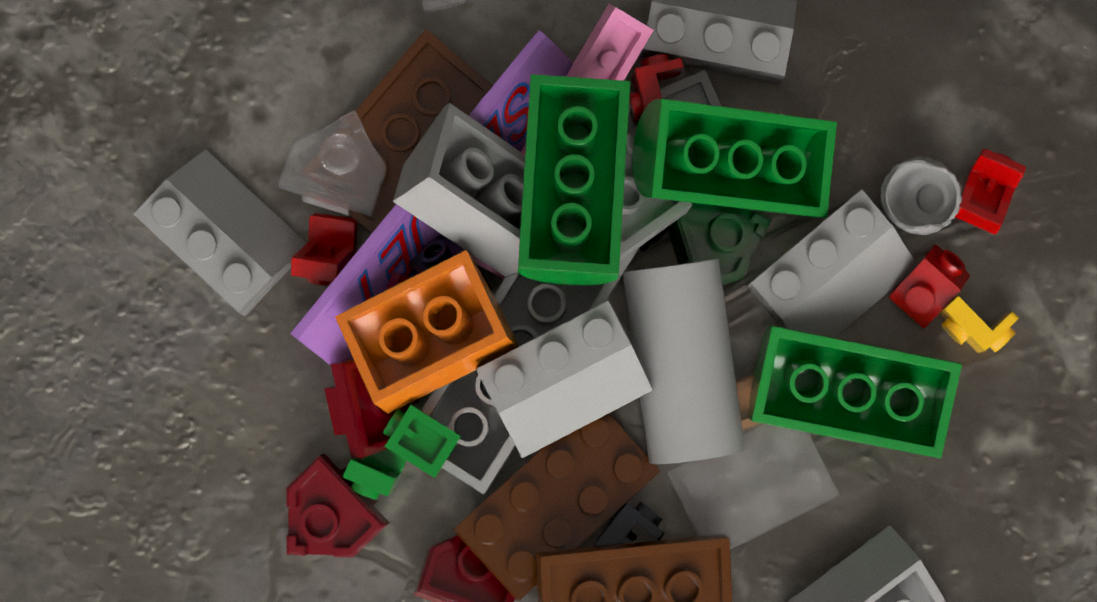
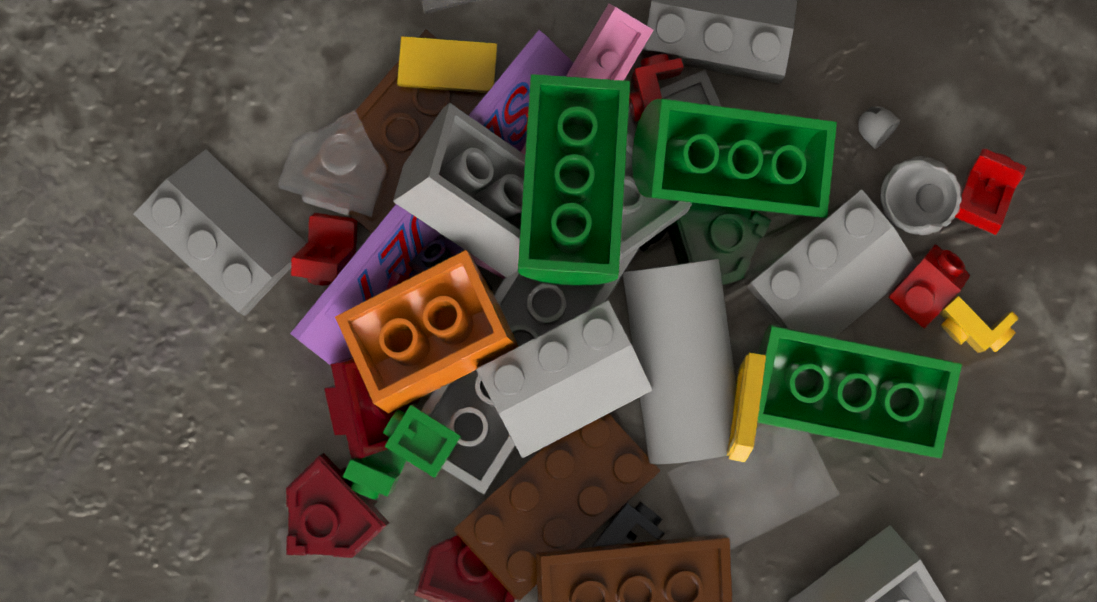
(447, 64): none -> yellow tile
(746, 407): none -> yellow tile
(877, 125): none -> light grey hinge

